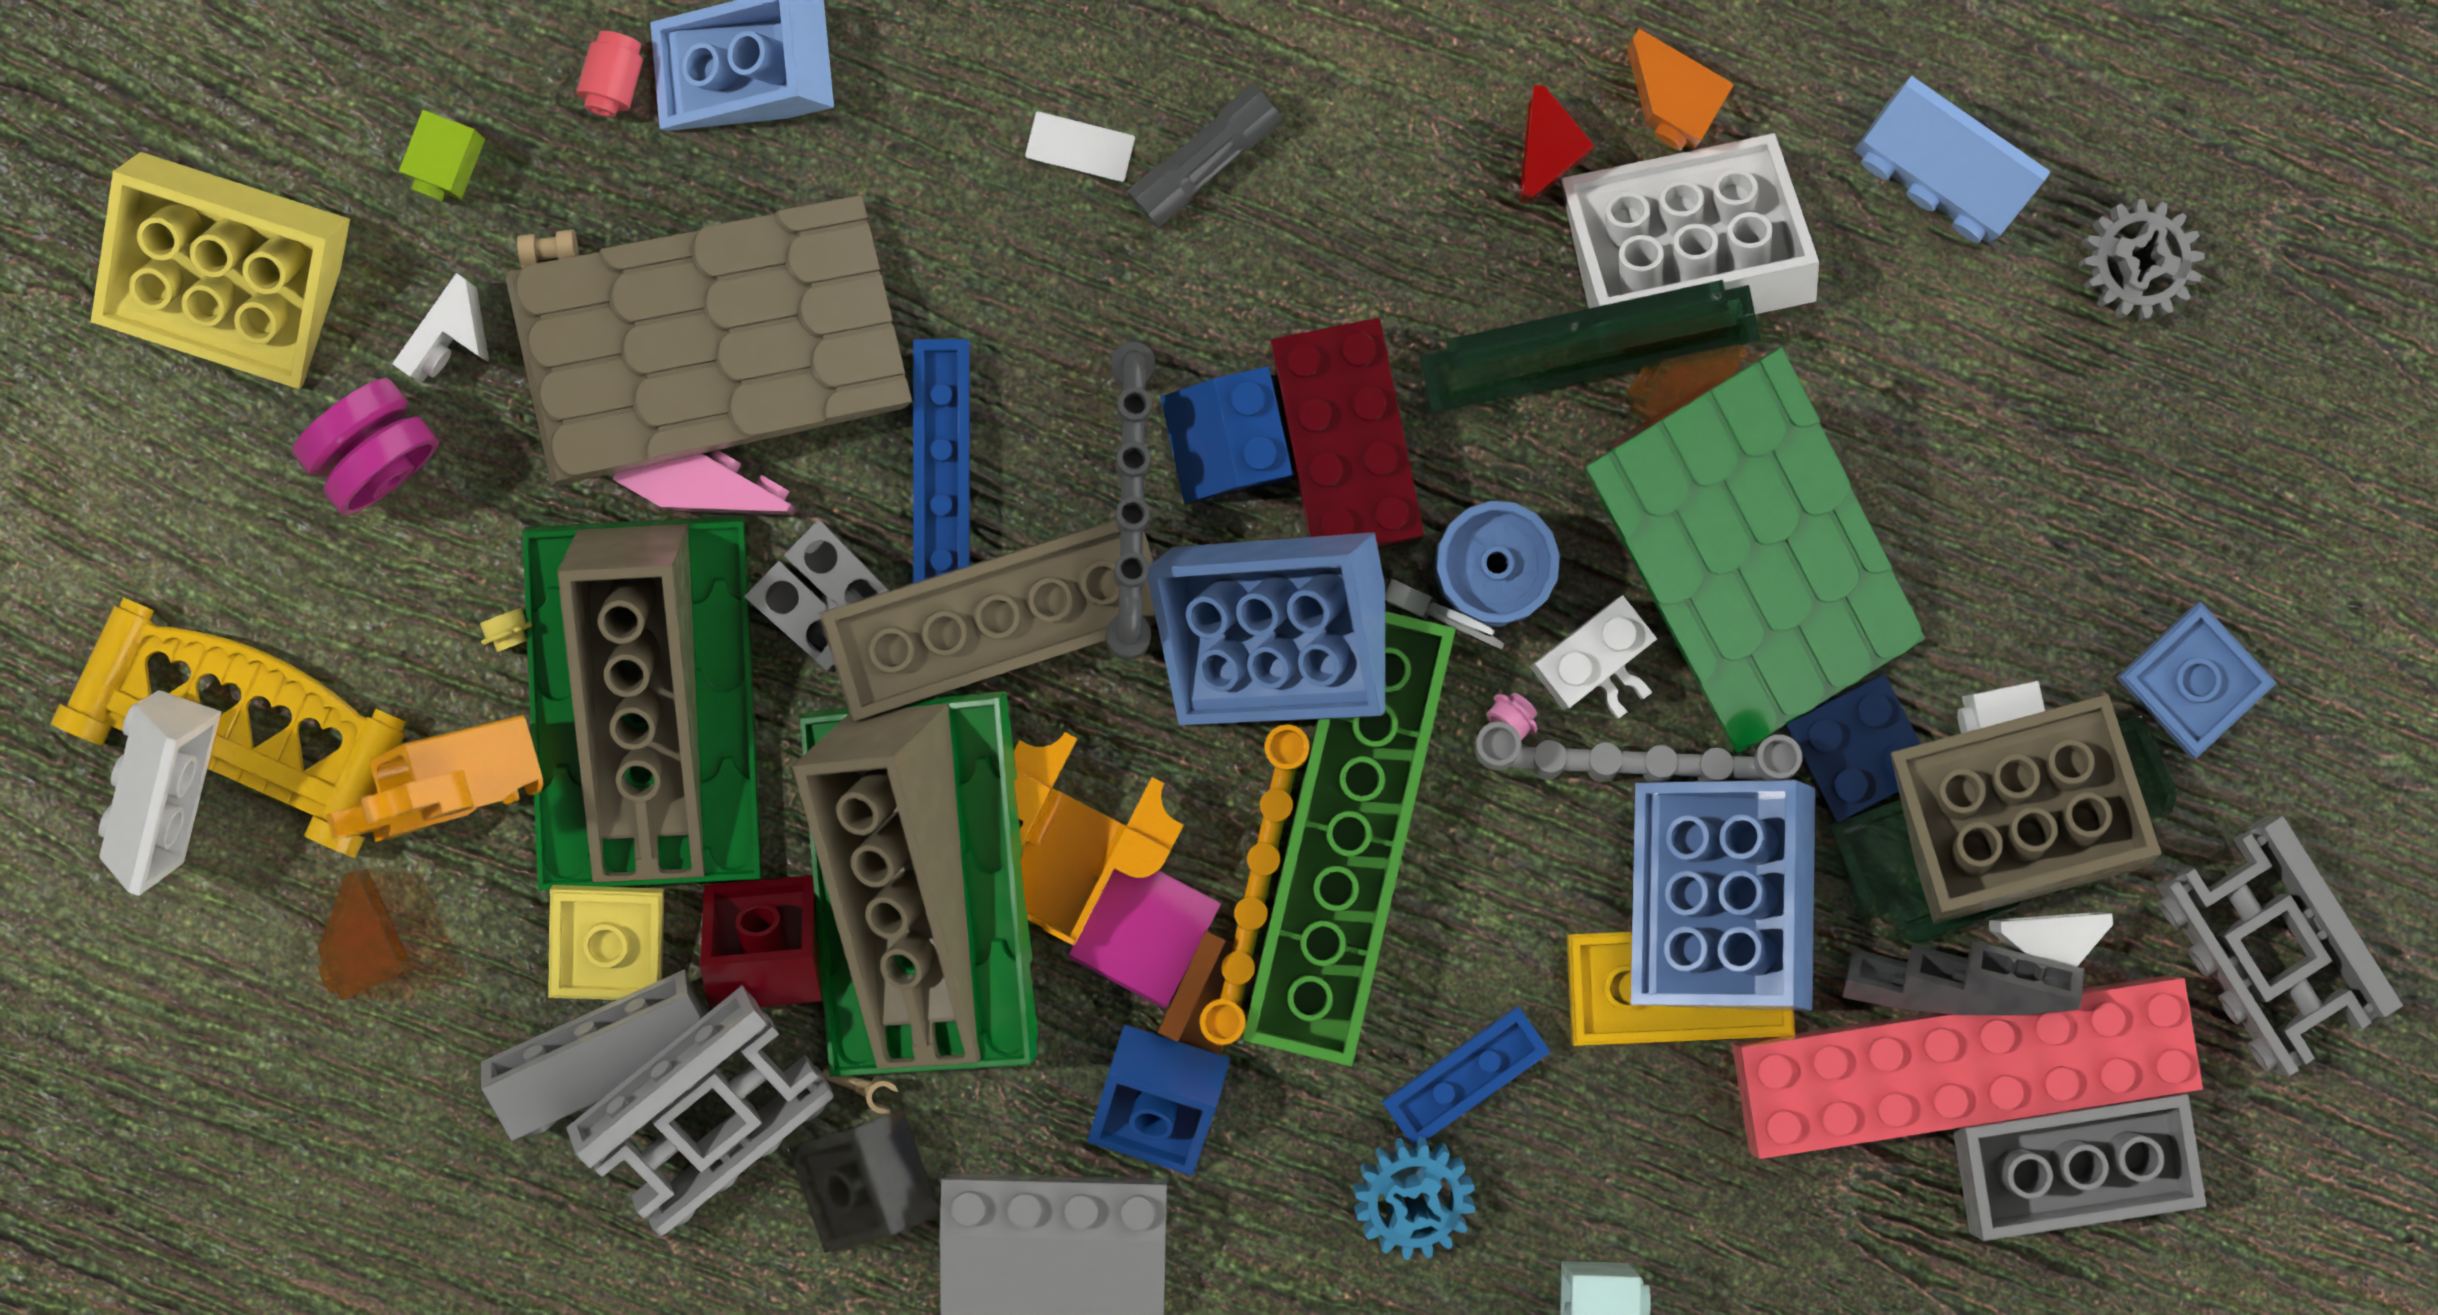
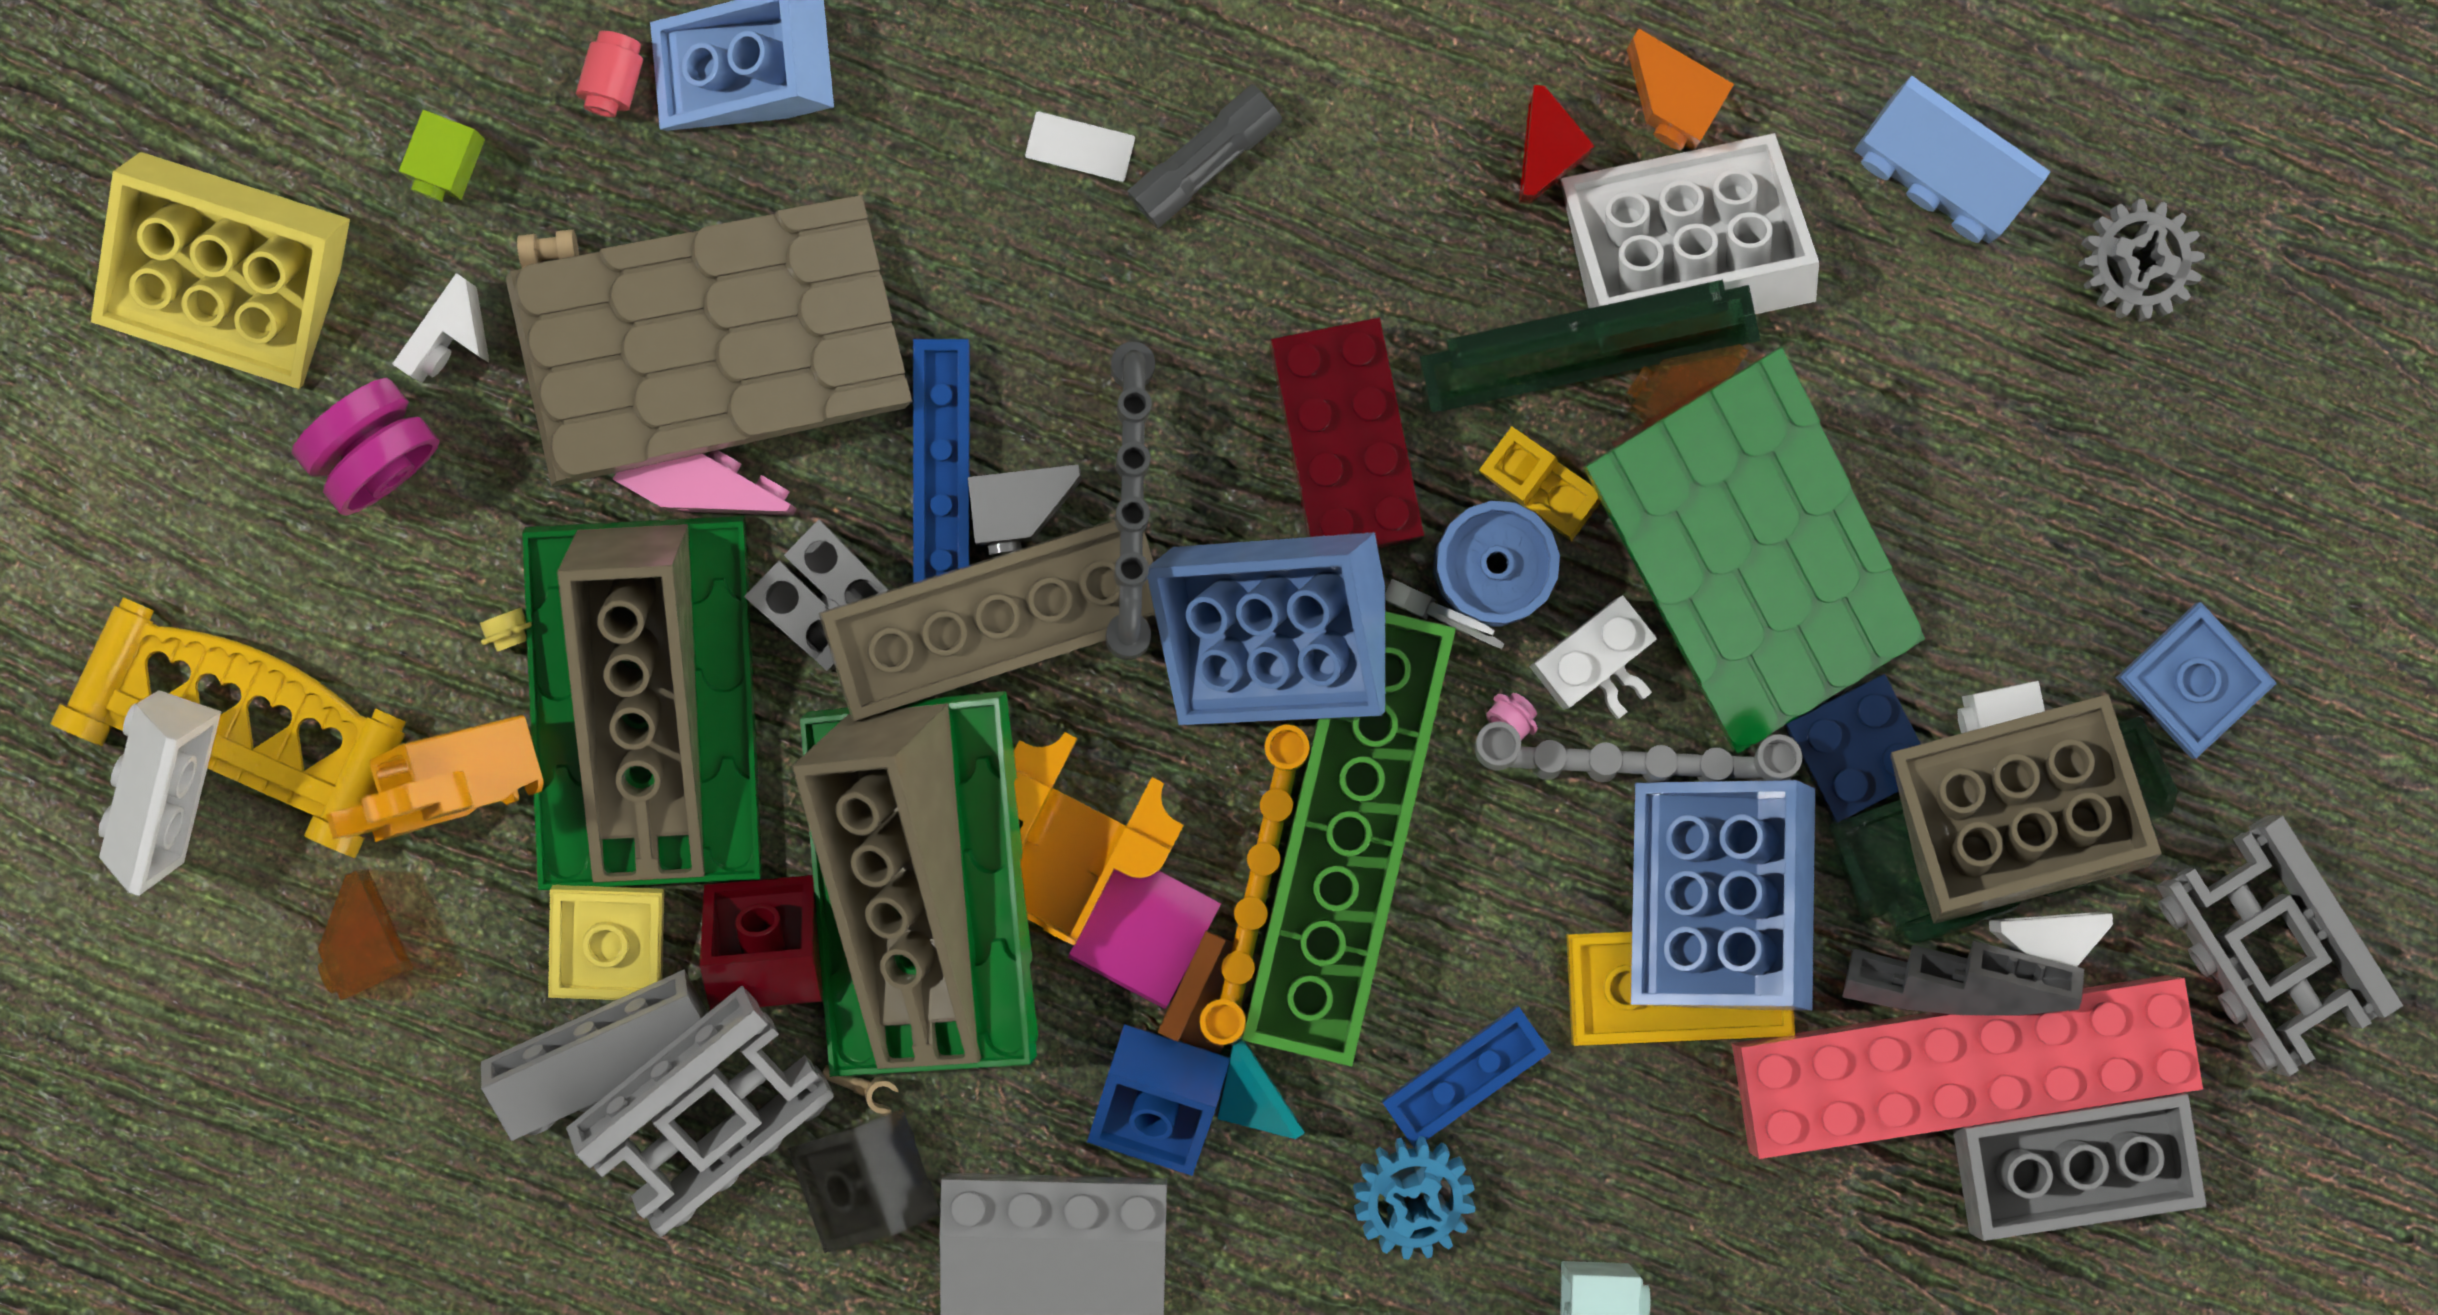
(1017, 504): none -> light grey slope
(1227, 435): blue slope -> none
(1252, 1097): none -> teal slope
(1541, 483): none -> yellow slope

